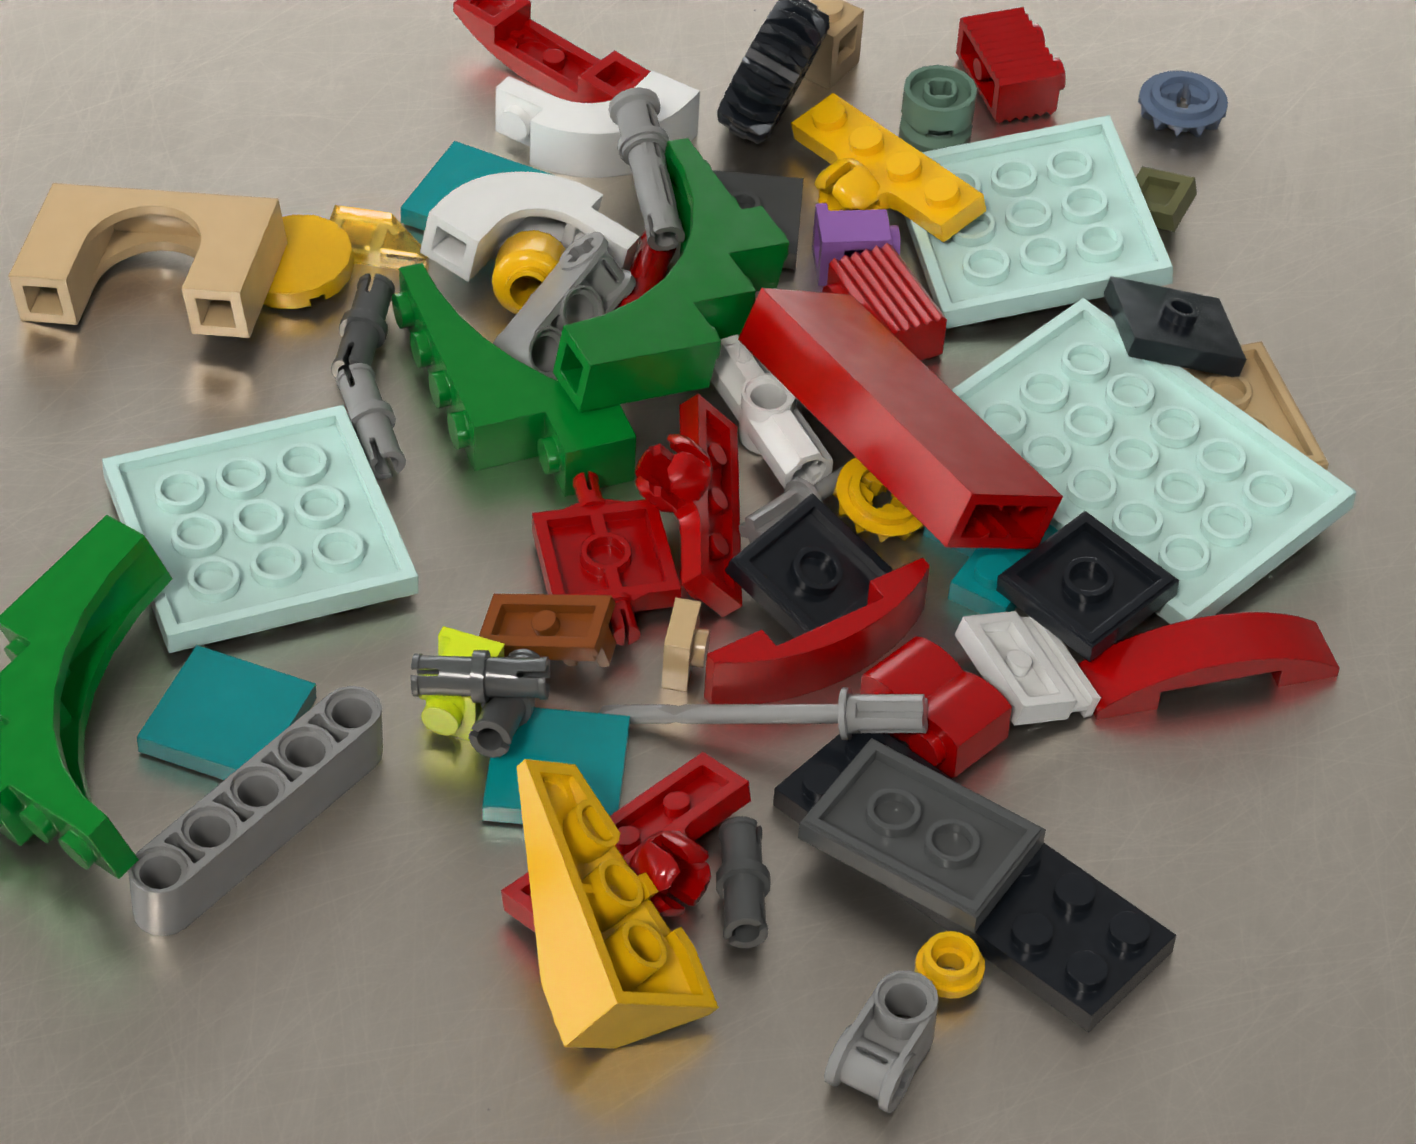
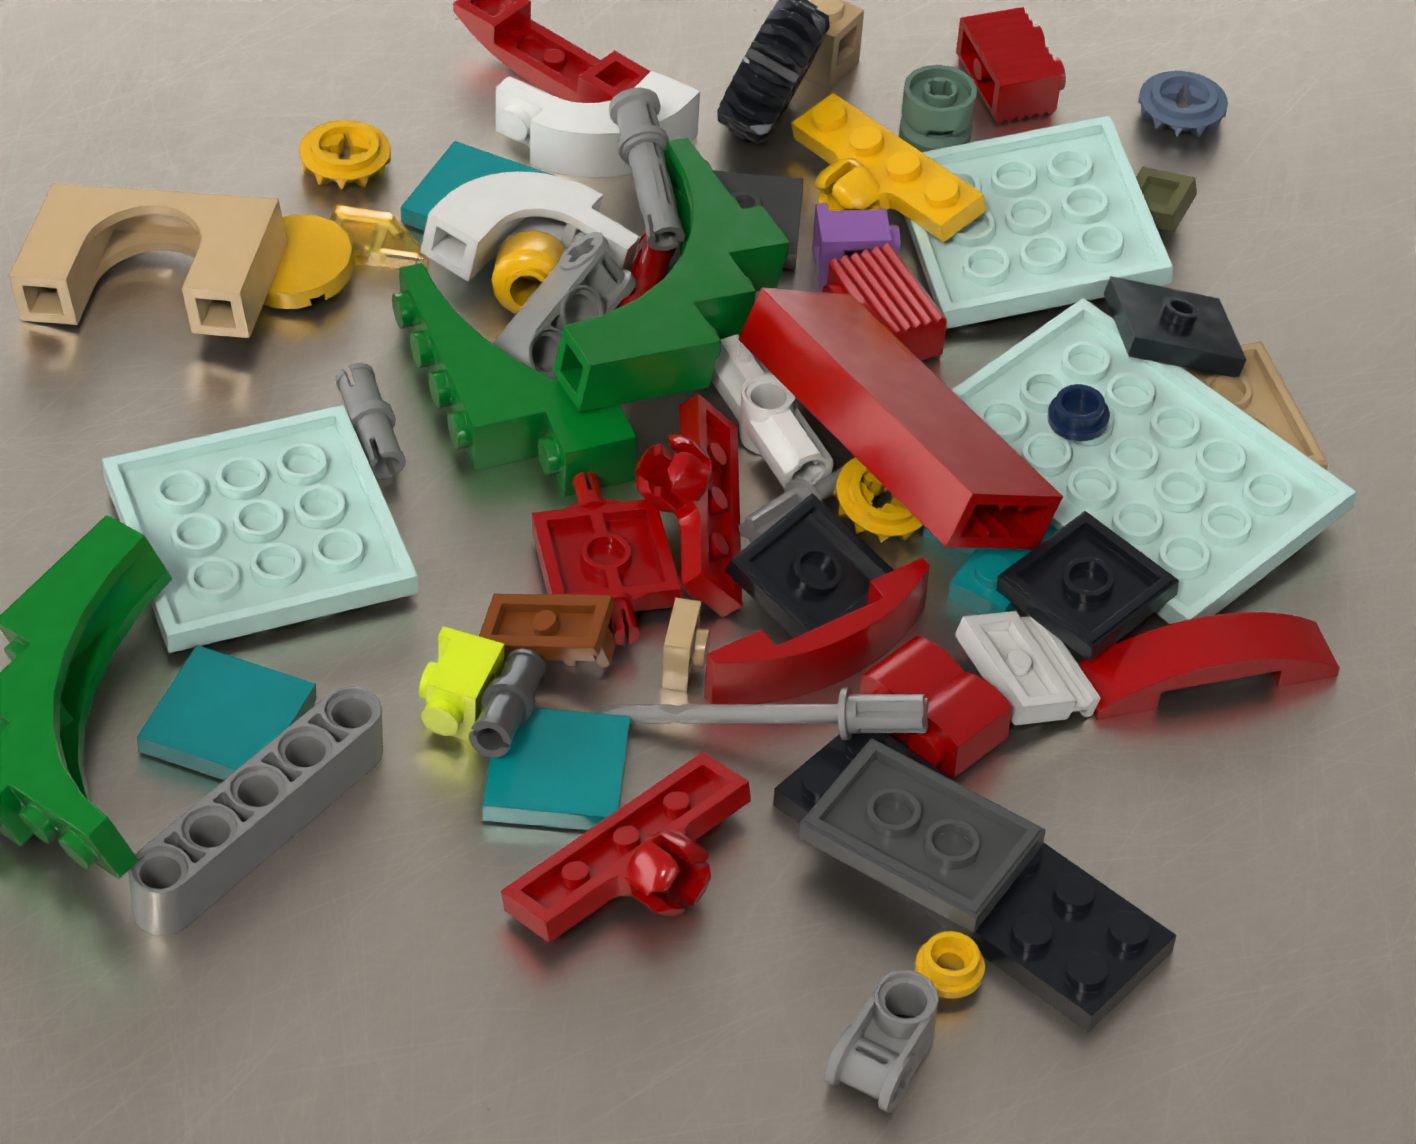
(324, 144): none -> yellow gear
(364, 326): dark grey pin -> none
(480, 676): dark grey pin -> none
(600, 941): yellow wedge -> none
(743, 882): dark grey pin -> none
(1078, 413): none -> dark blue plate

